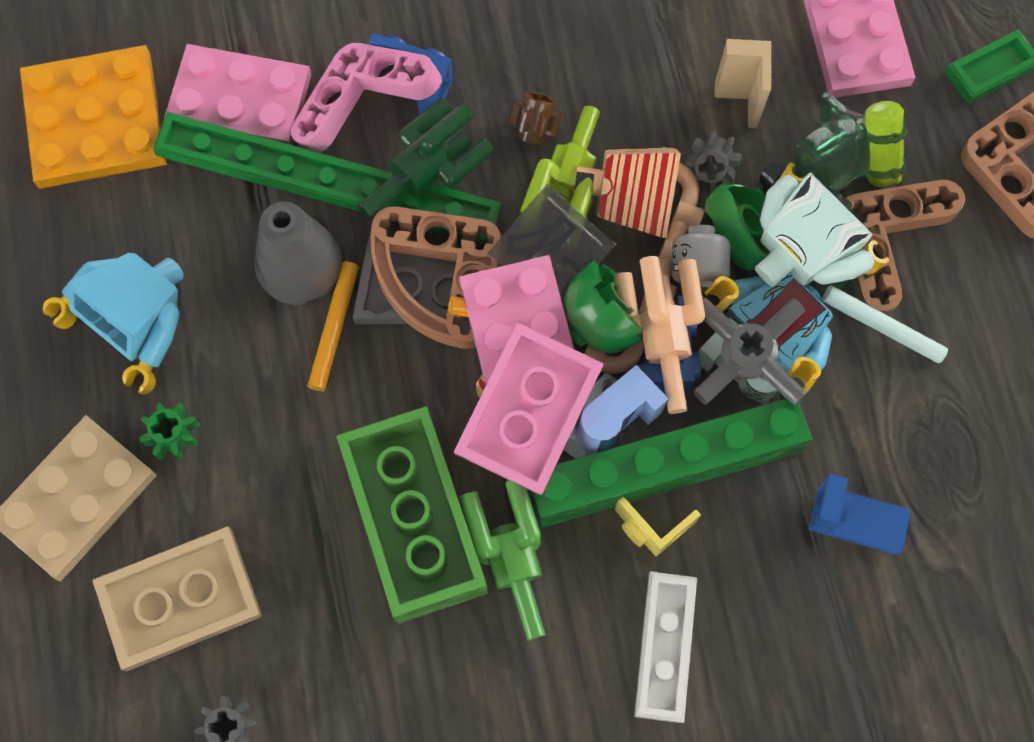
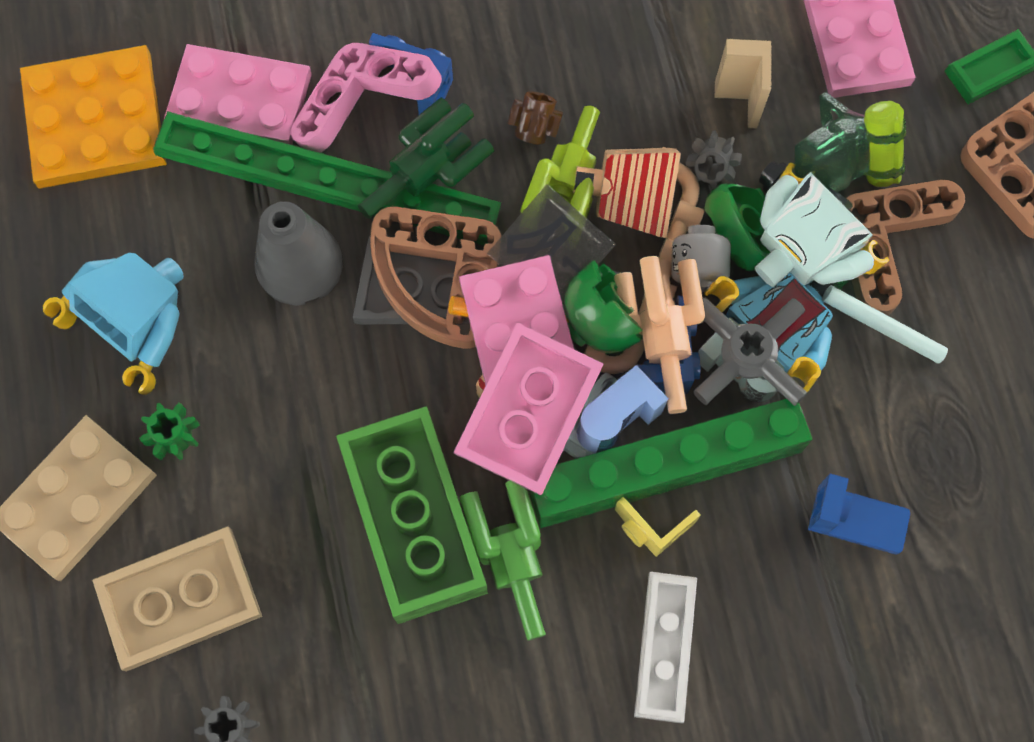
(333, 326): light orange bar -> none

